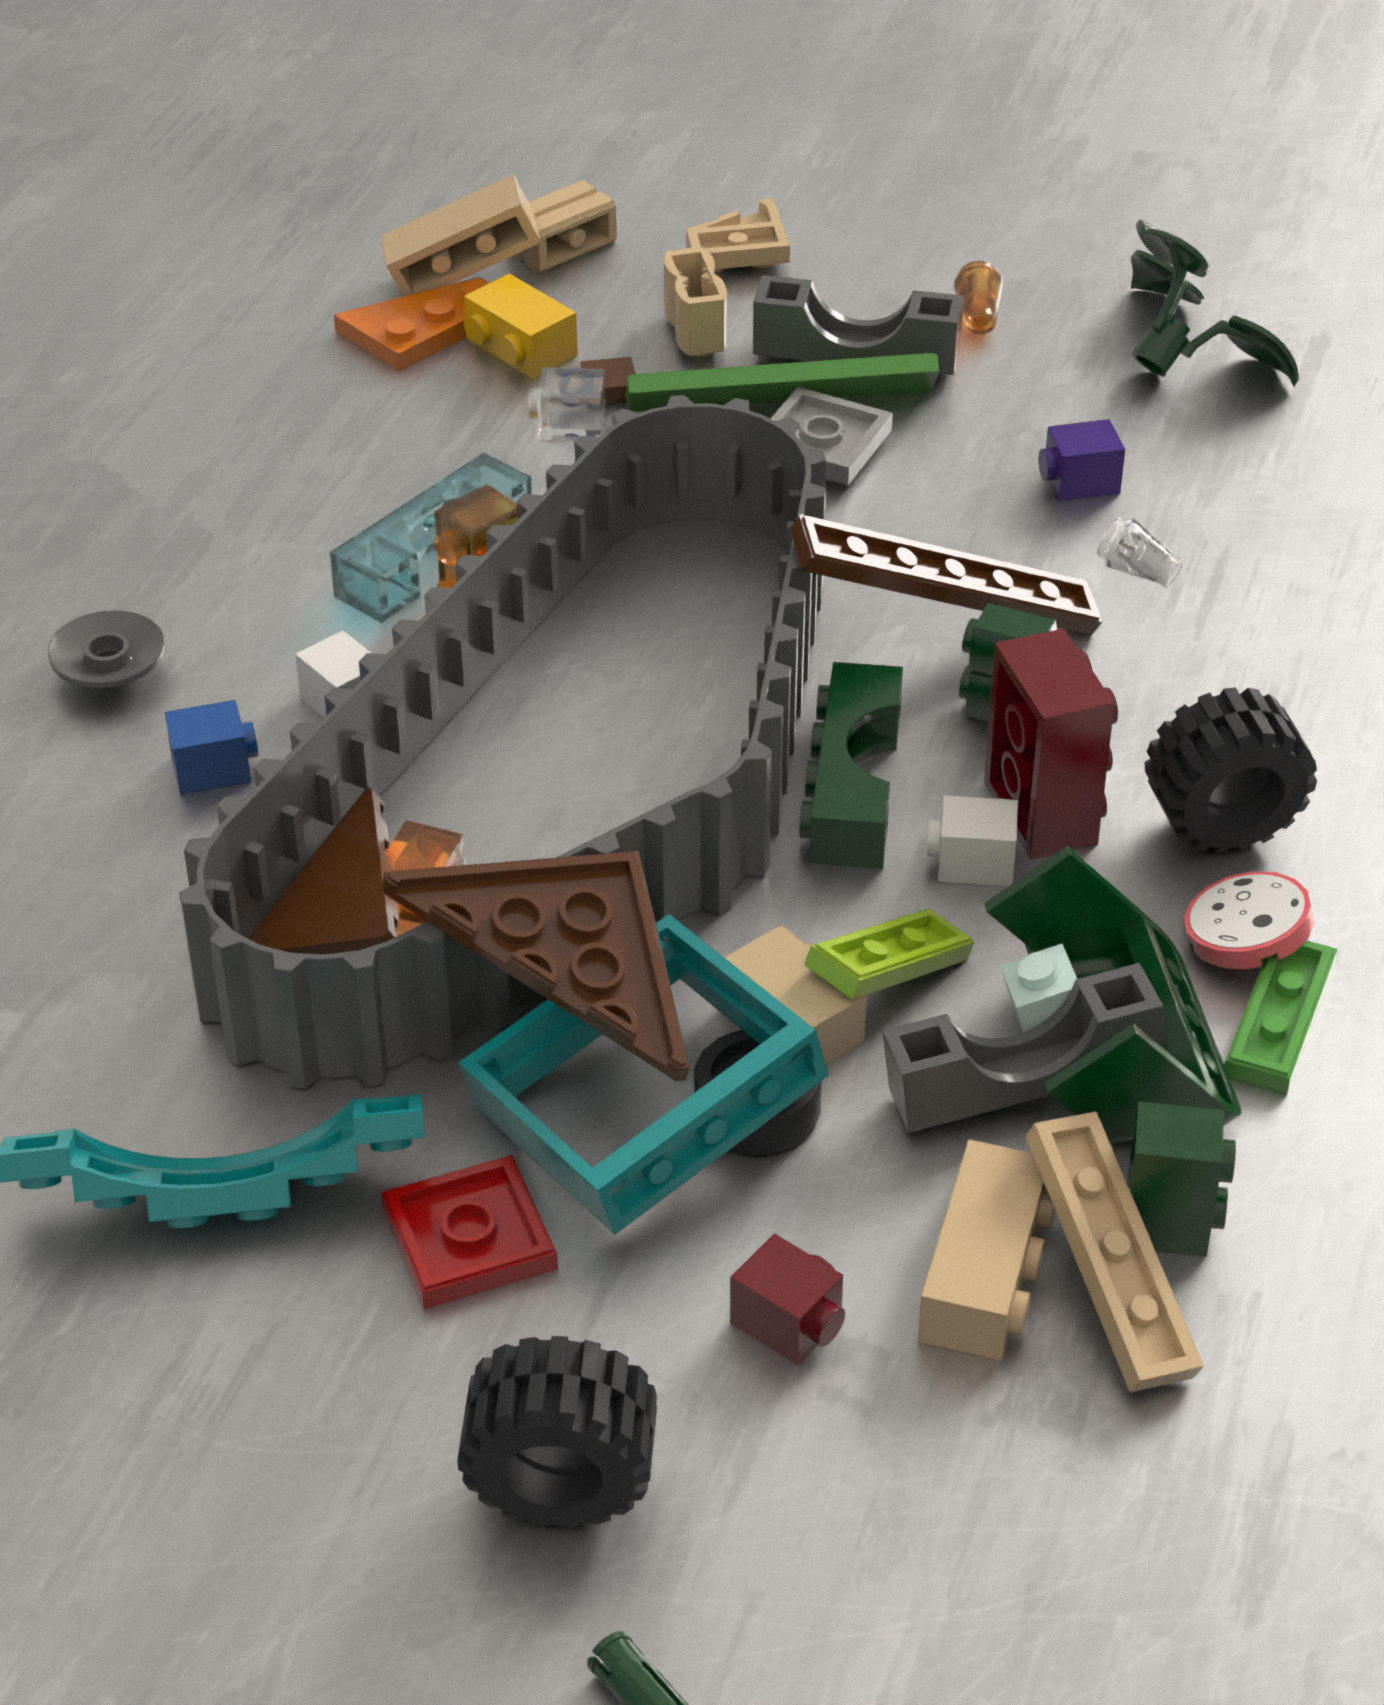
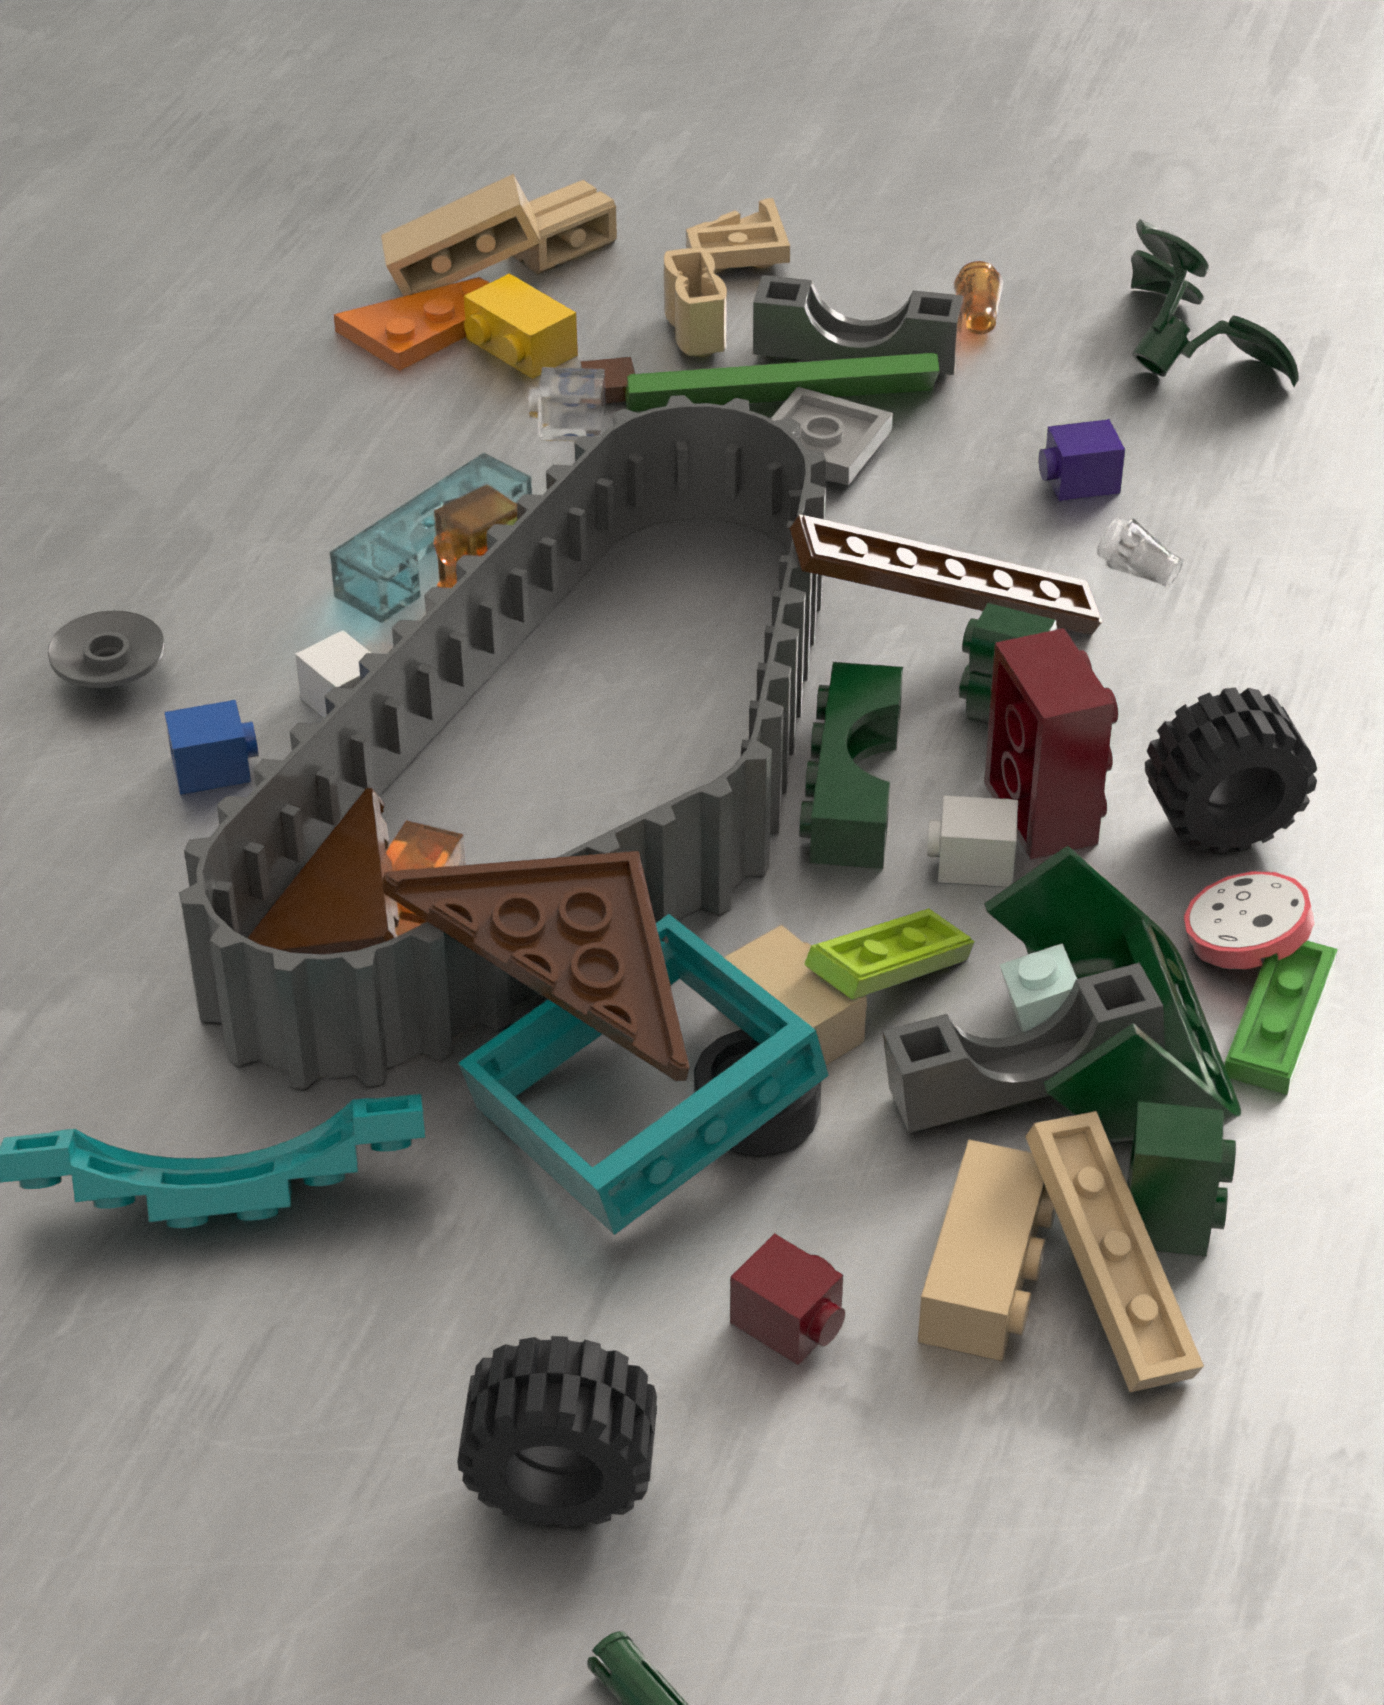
(469, 1231): red tile -> none

